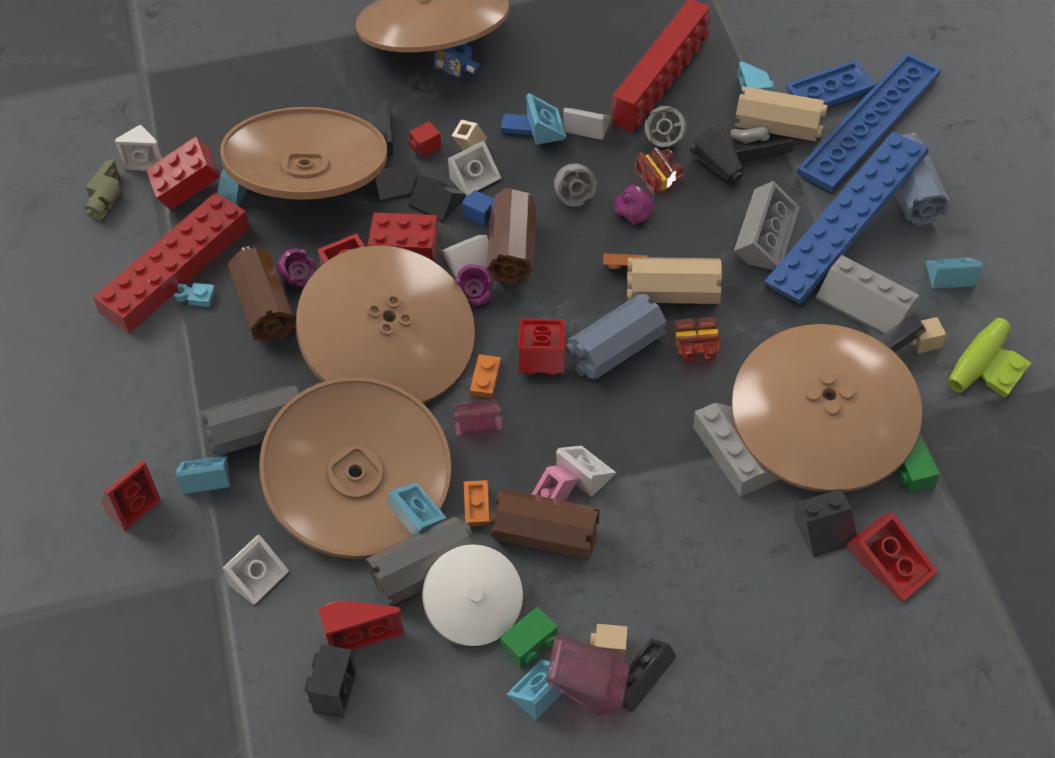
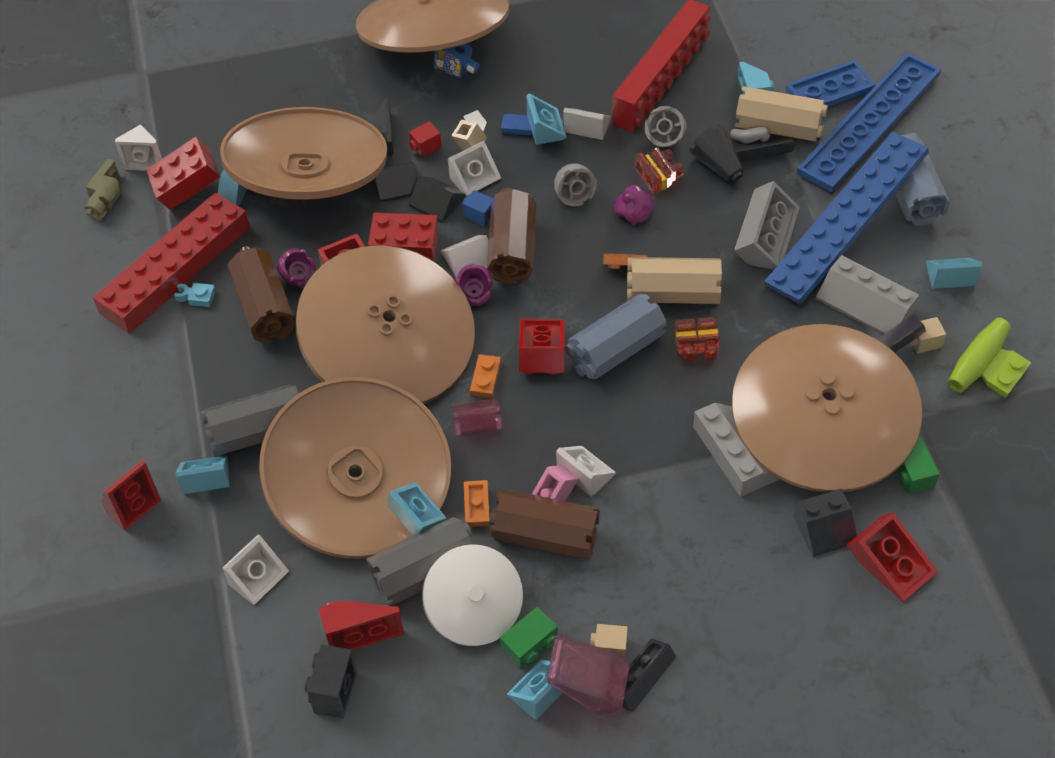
(477, 118): none -> white sticker

